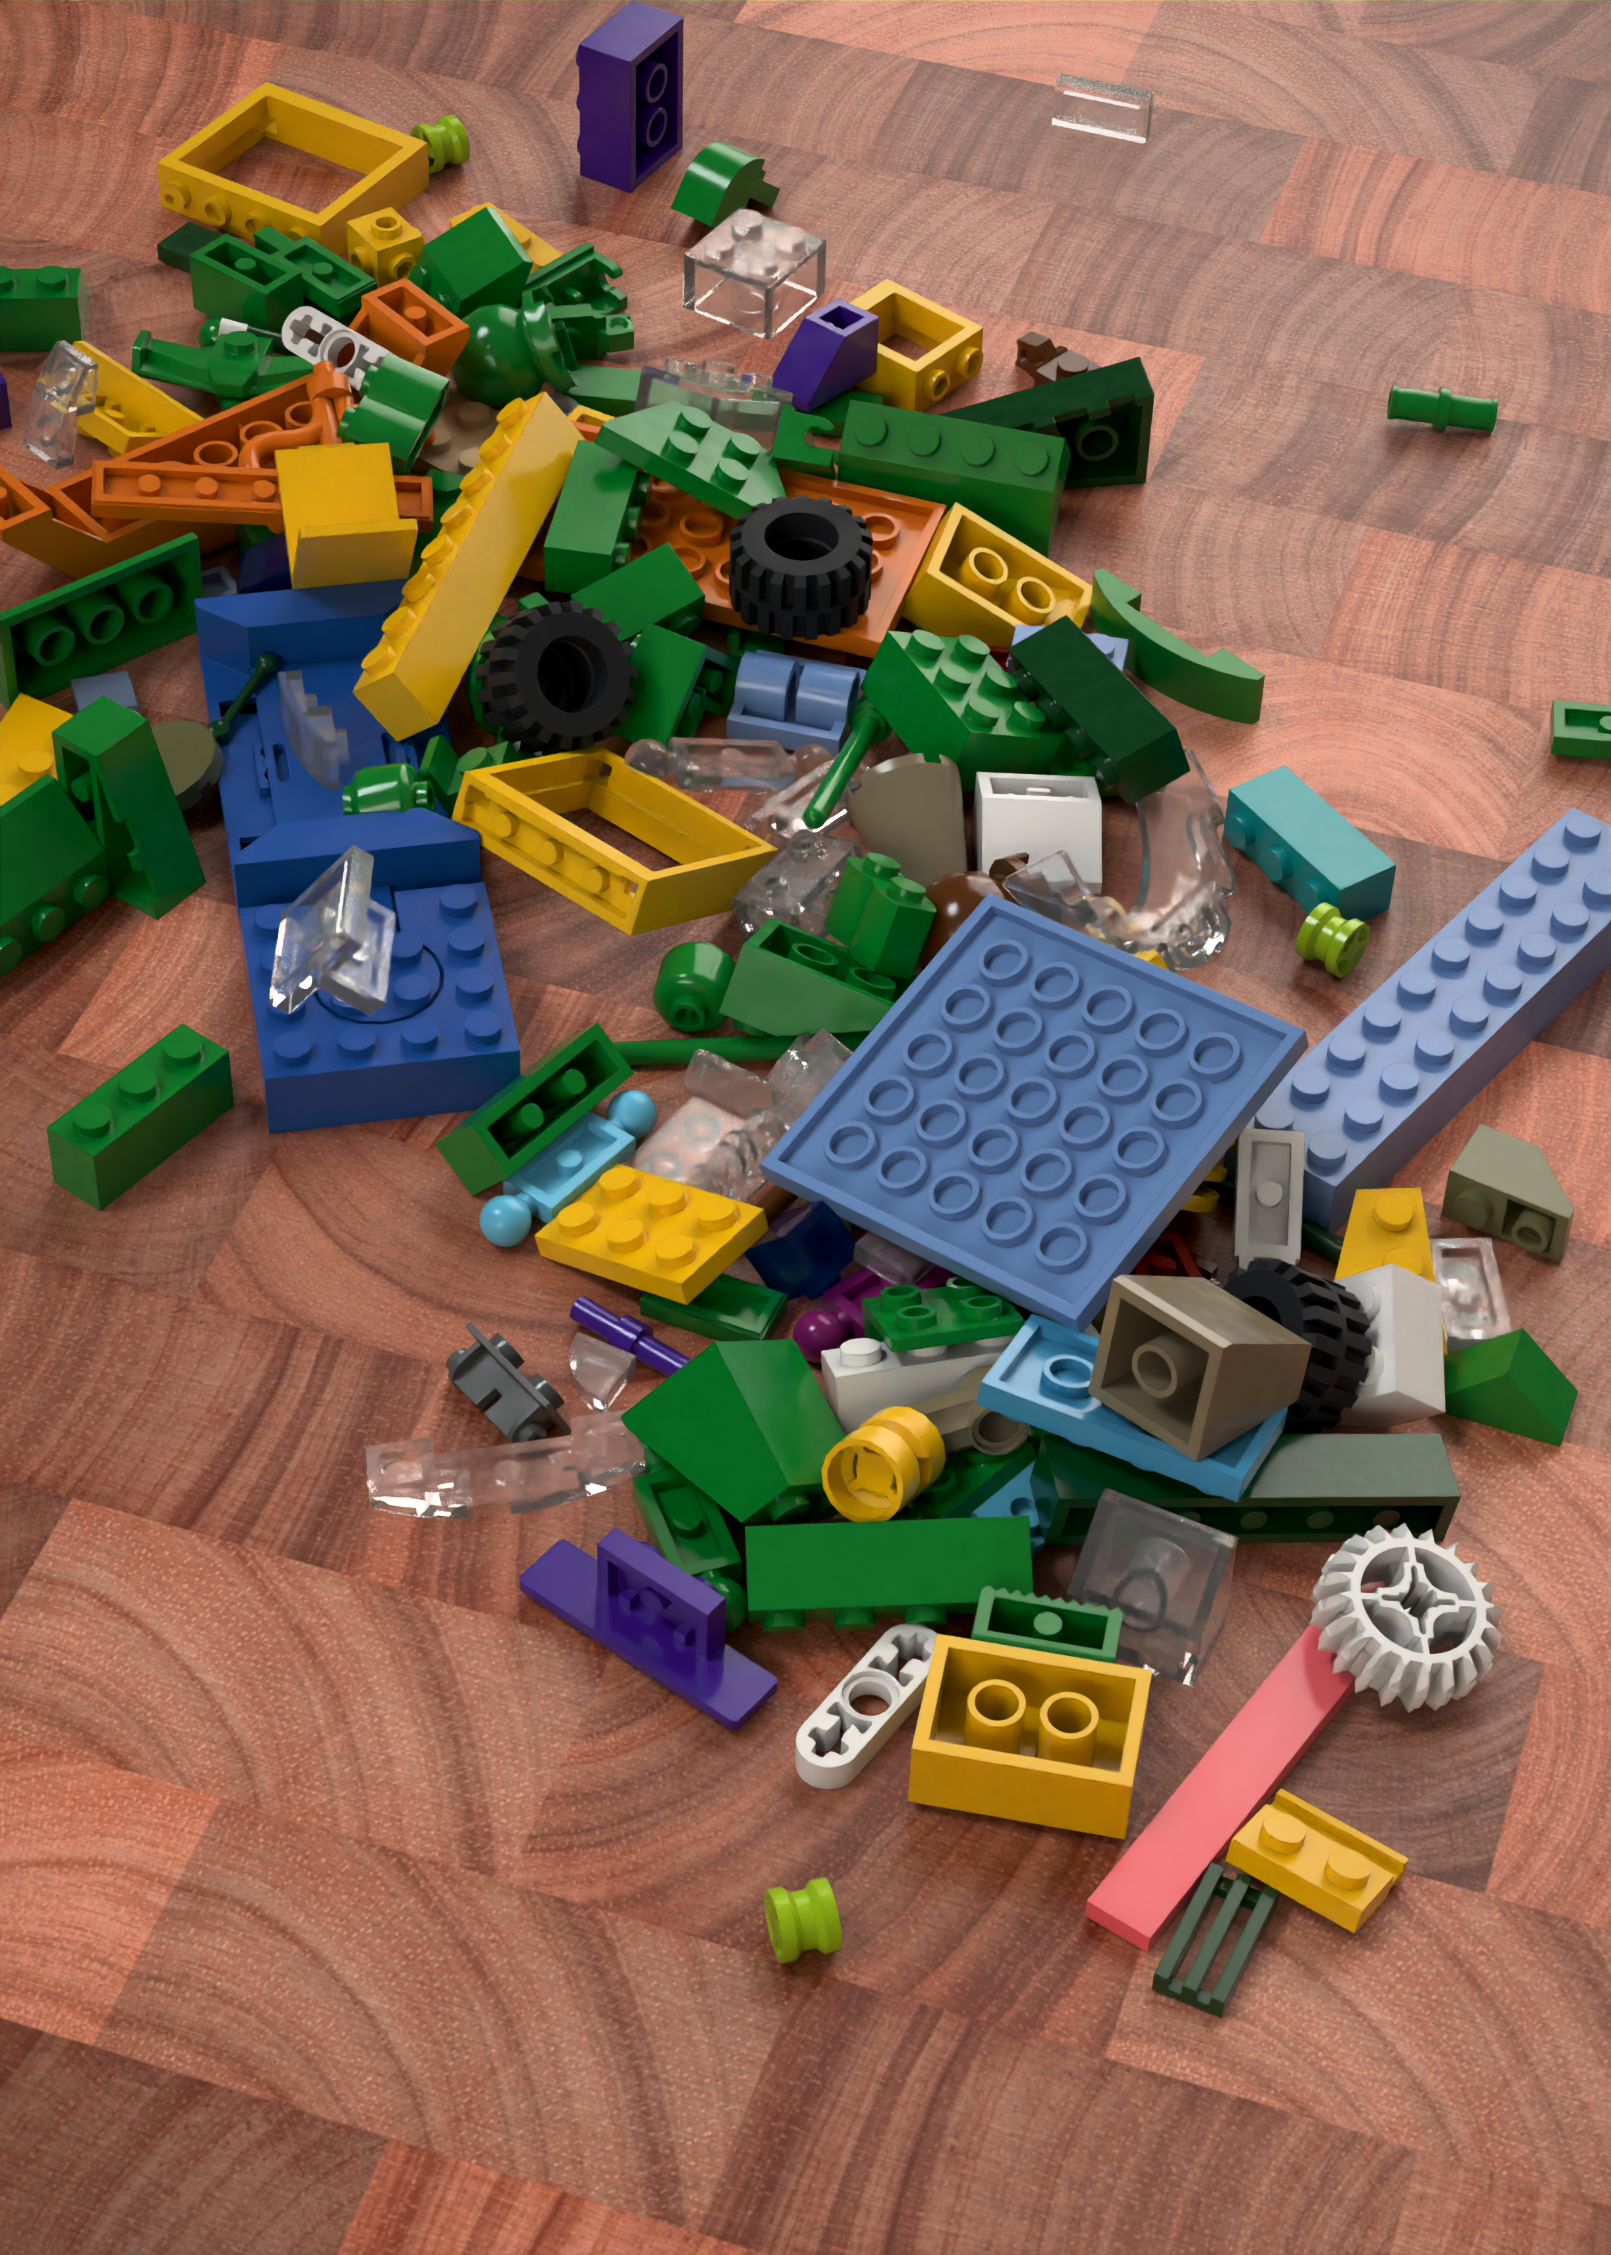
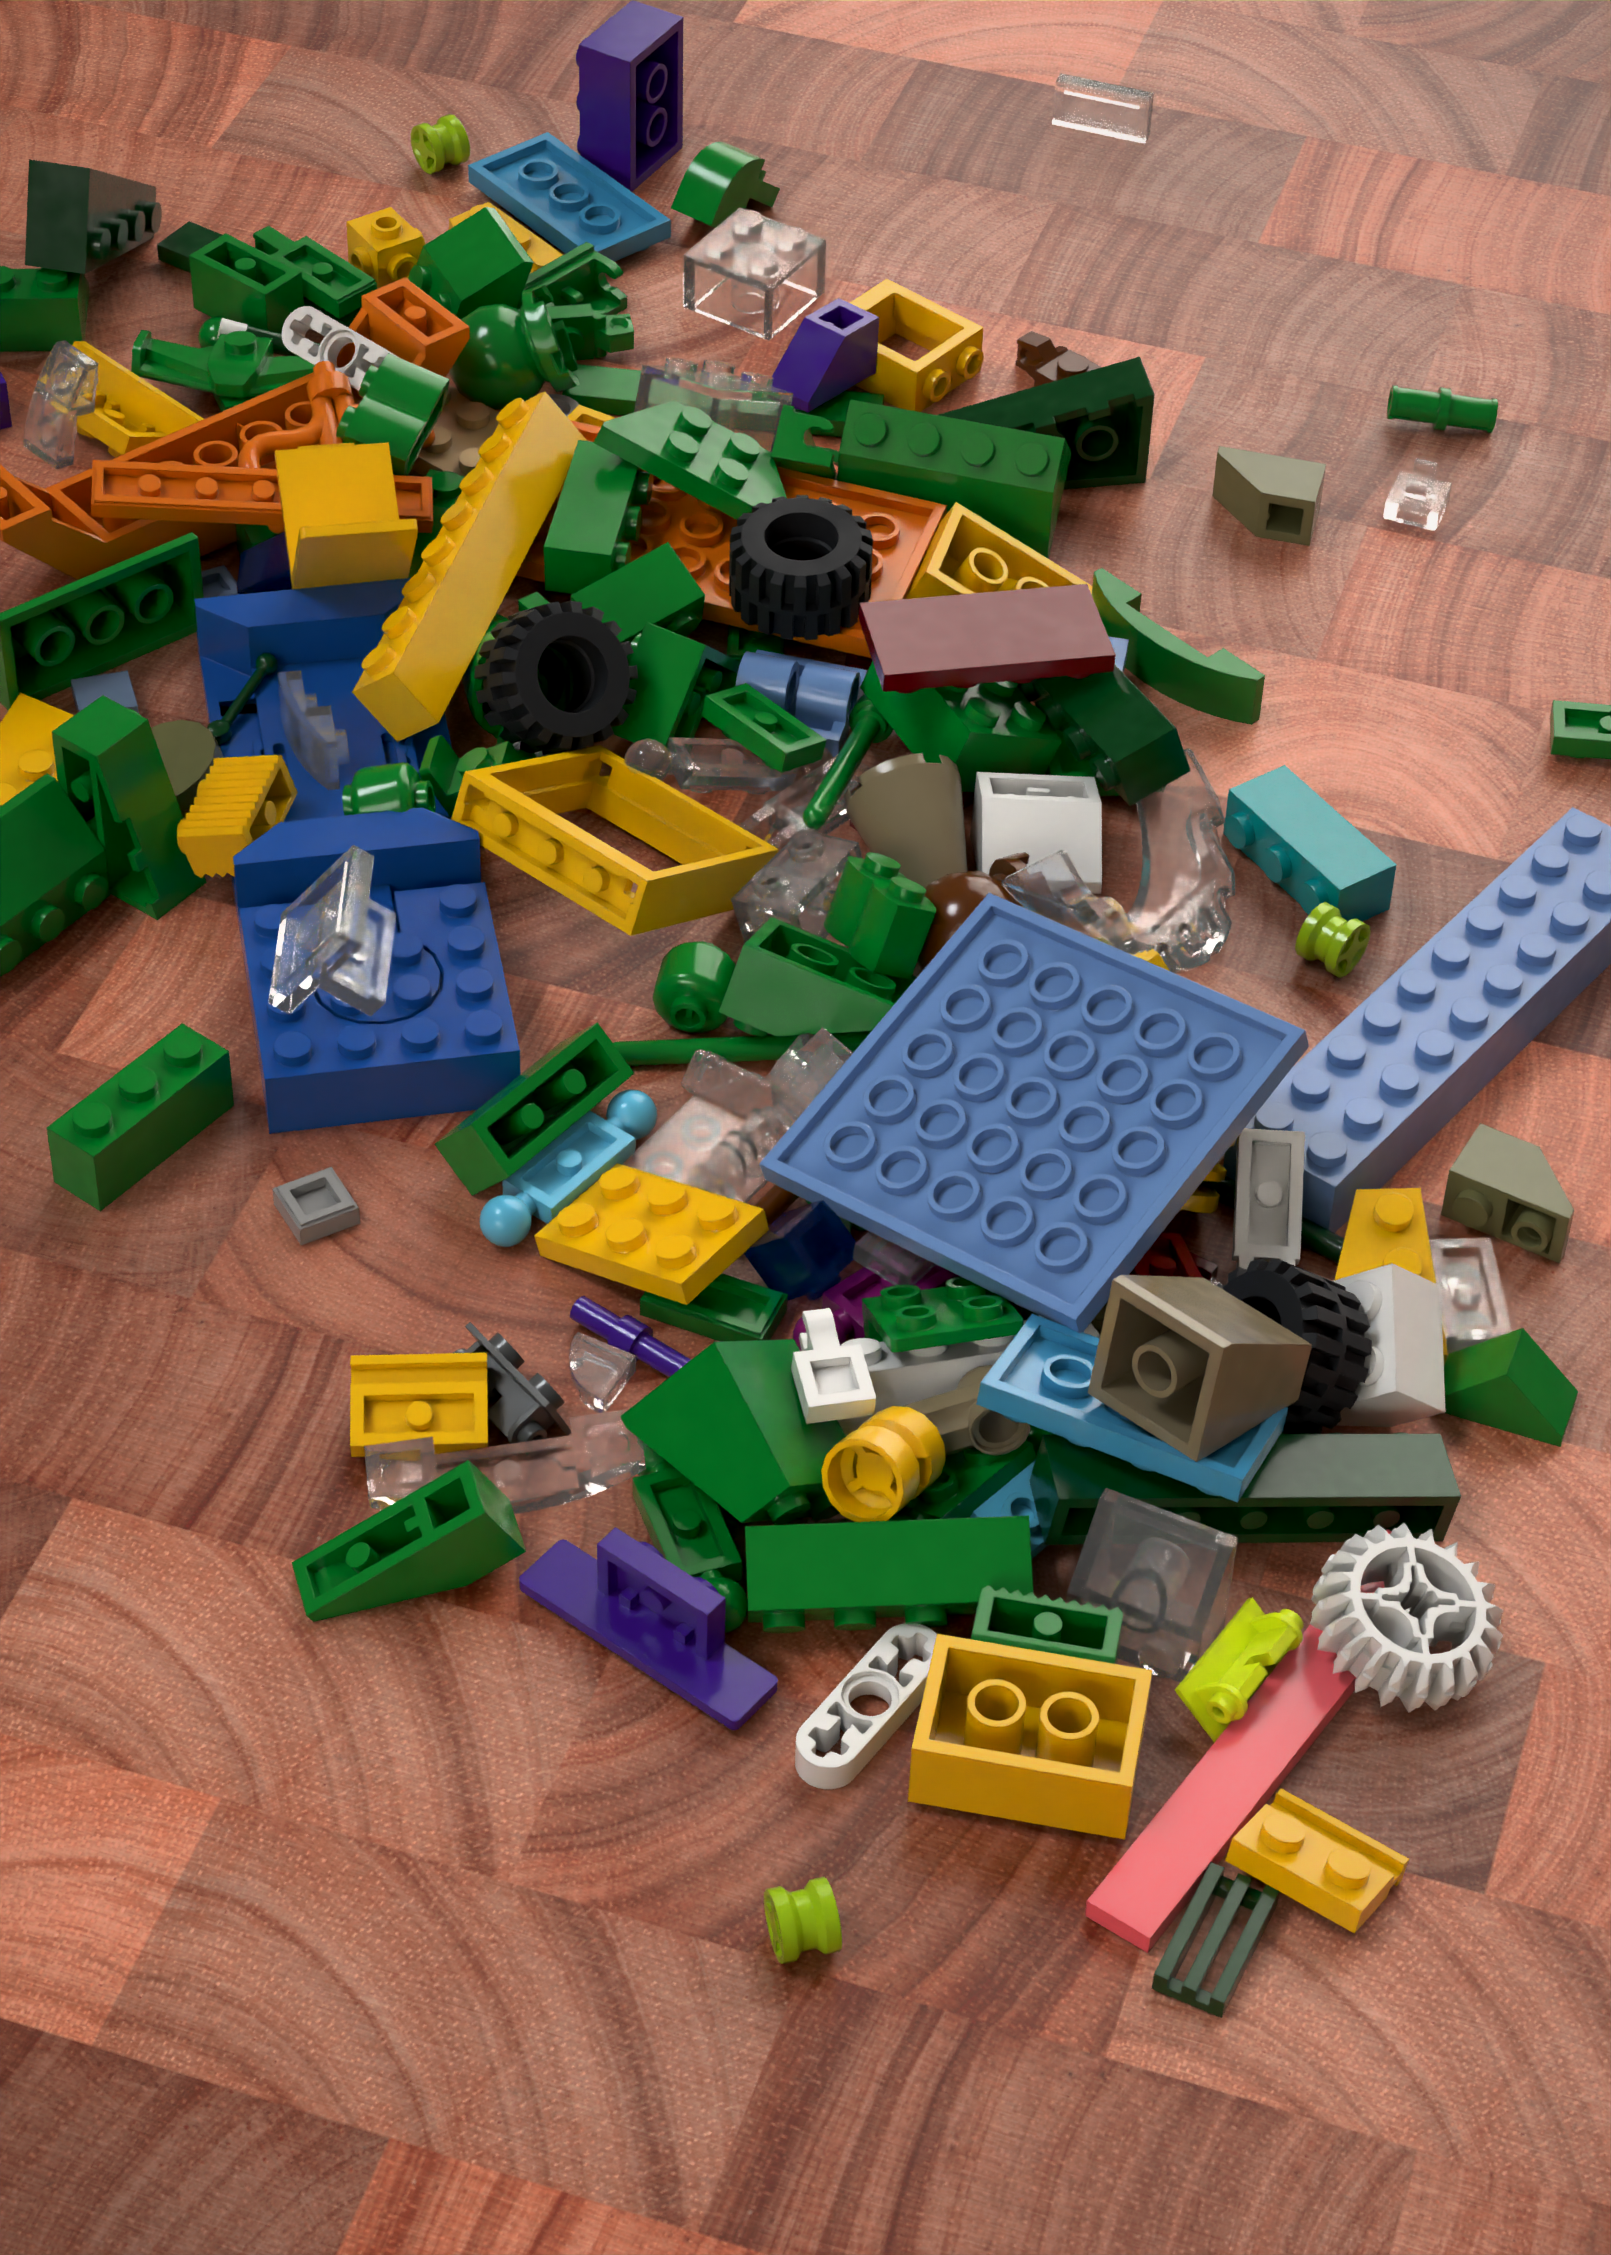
(85, 216): none -> dark green wedge
(234, 809): none -> yellow brick
(316, 1206): none -> light grey tile
(391, 160): yellow window -> none
(413, 1548): none -> green slope
(419, 1398): none -> yellow plate
(568, 198): none -> dark azure plate
(763, 728): none -> green plate
(830, 1377): none -> white plate
(986, 638): none -> tile
(1238, 1665): none -> neon yellow hinge
(1270, 493): none -> olive slope
(1418, 497): none -> clear tile

